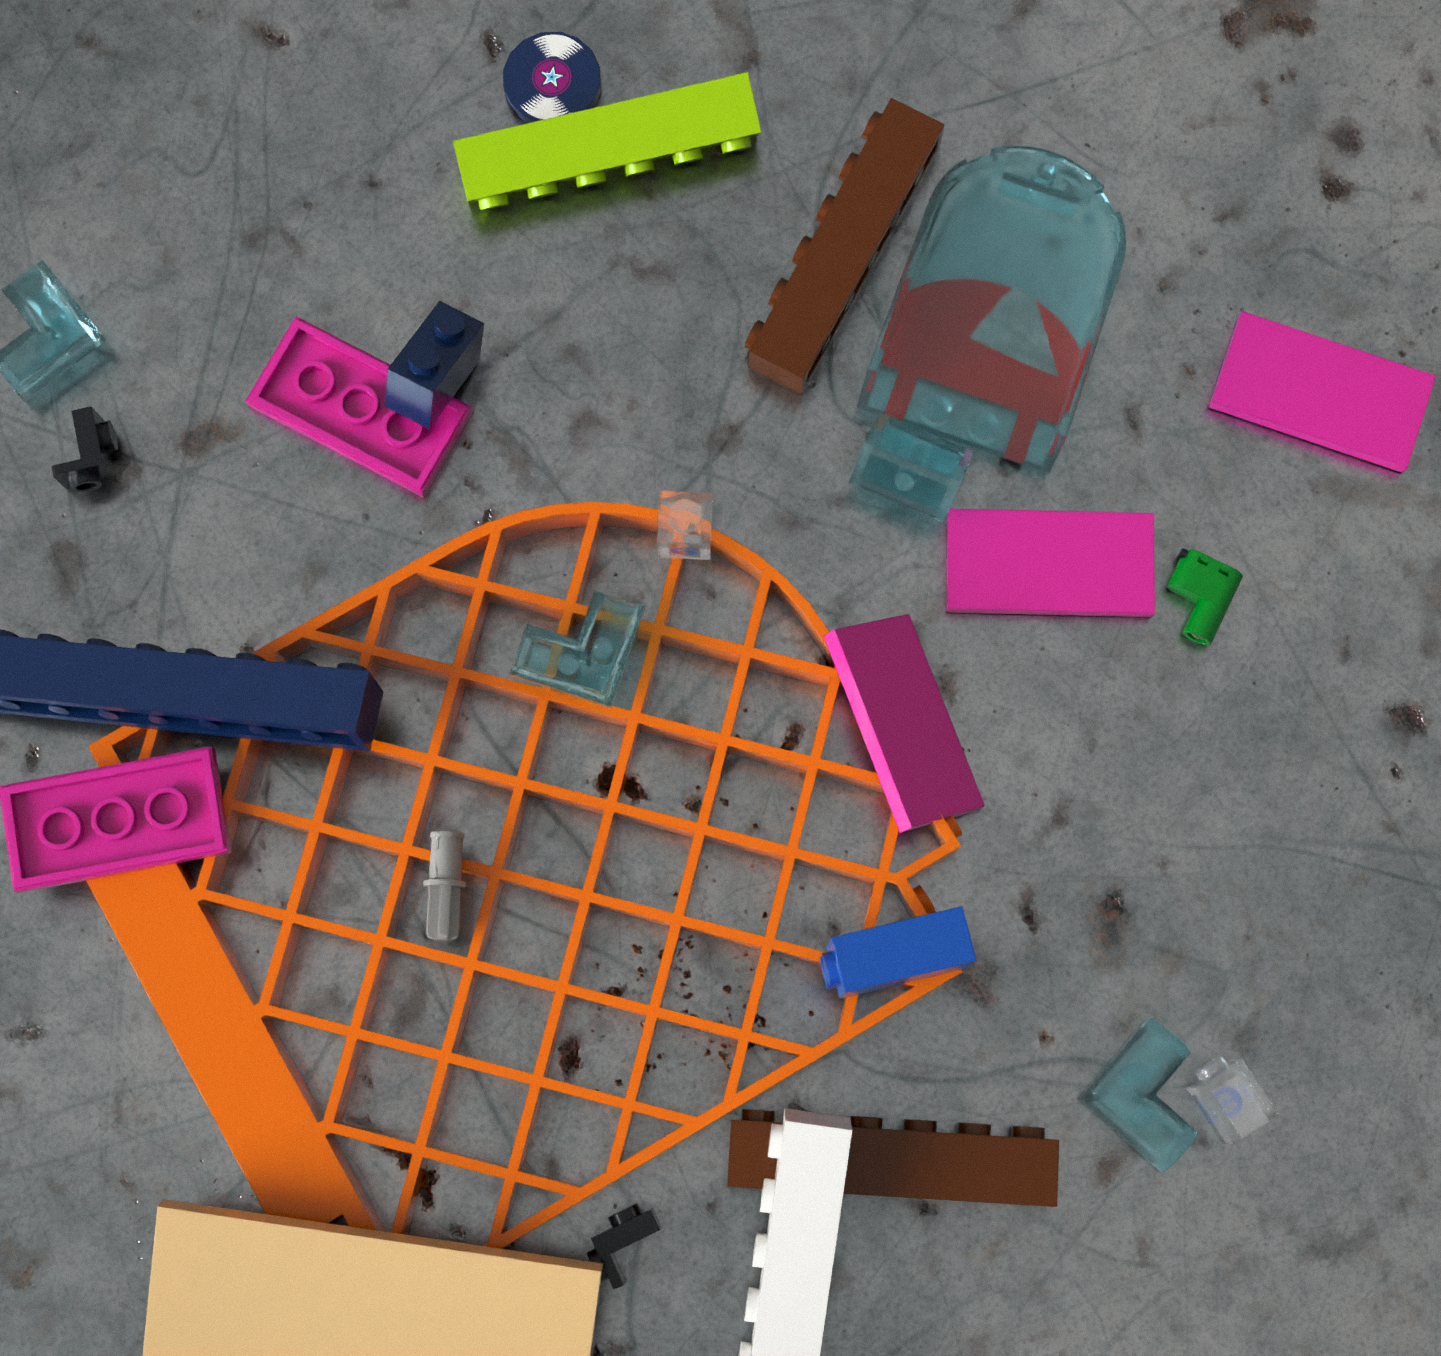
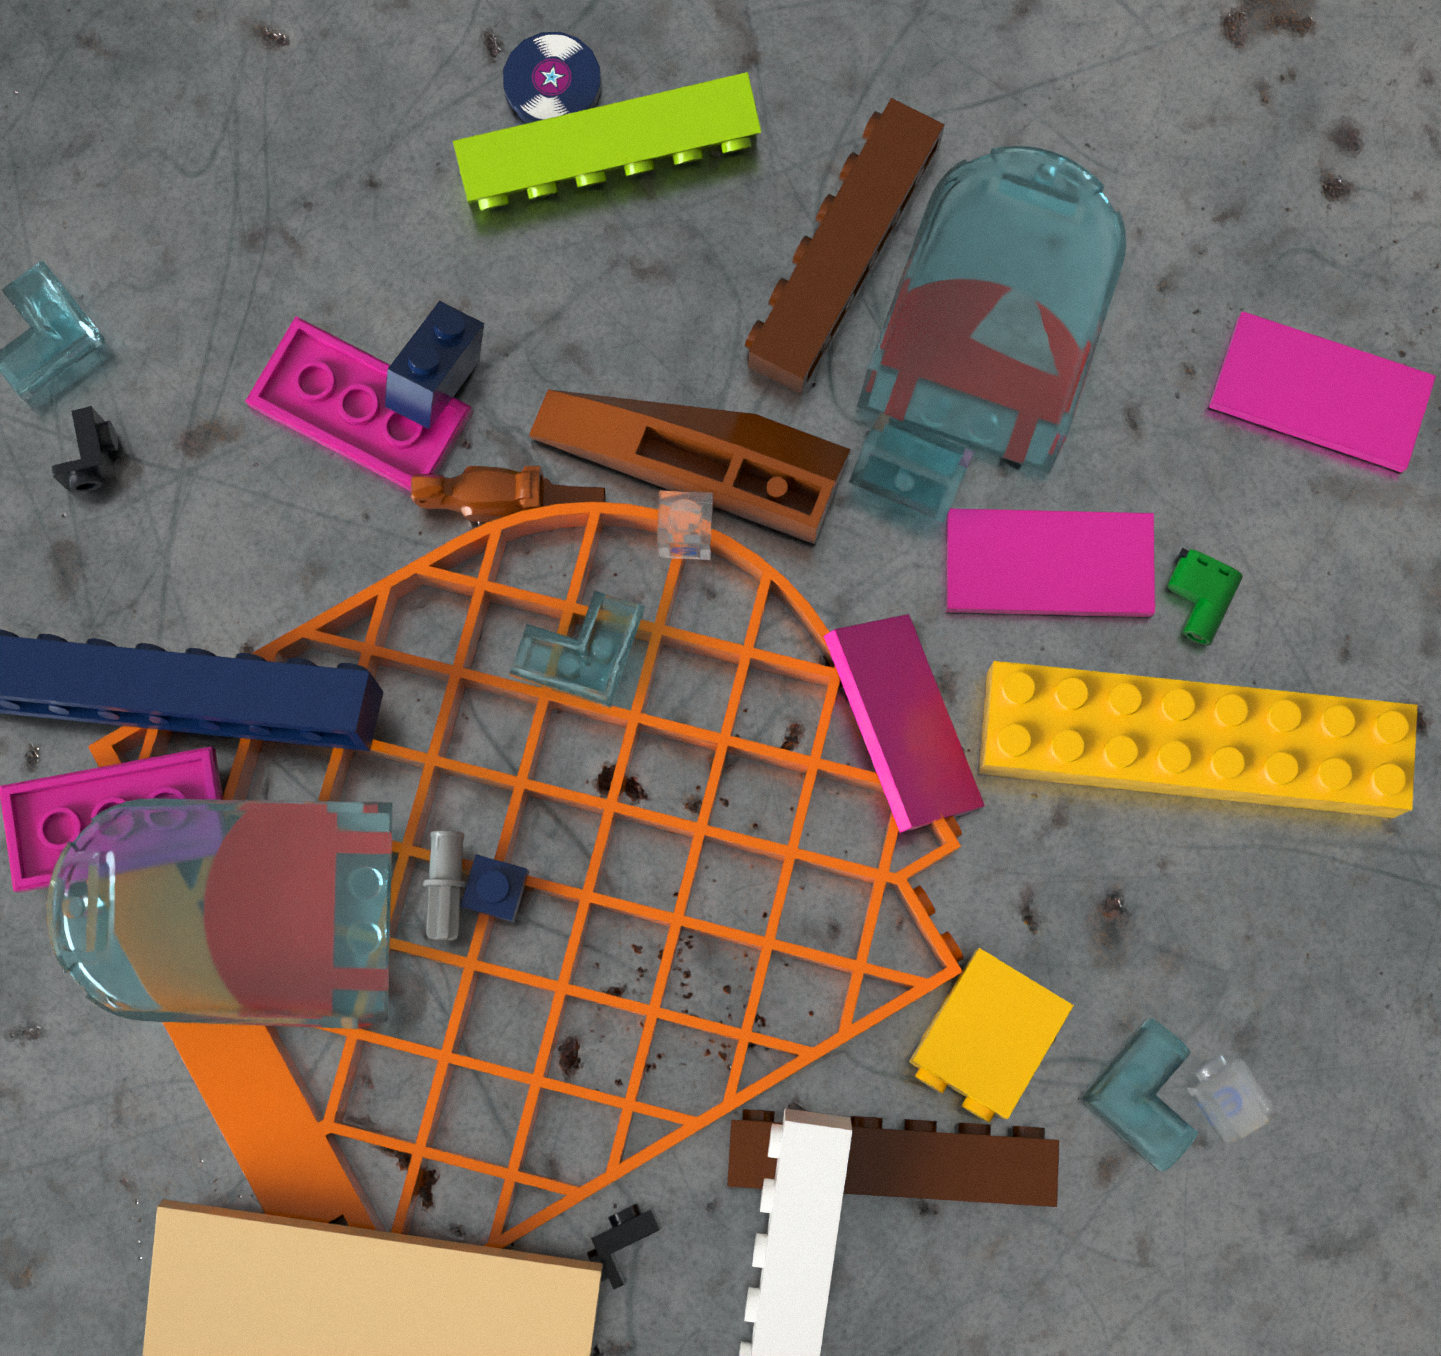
(229, 911): none -> clear light blue windscreen
(494, 888): none -> dark blue plate
(496, 492): none -> dark orange animal
(740, 457): none -> dark orange wedge
(898, 953): blue brick -> none
(989, 1036): none -> yellow brick
(1198, 739): none -> yellow brick

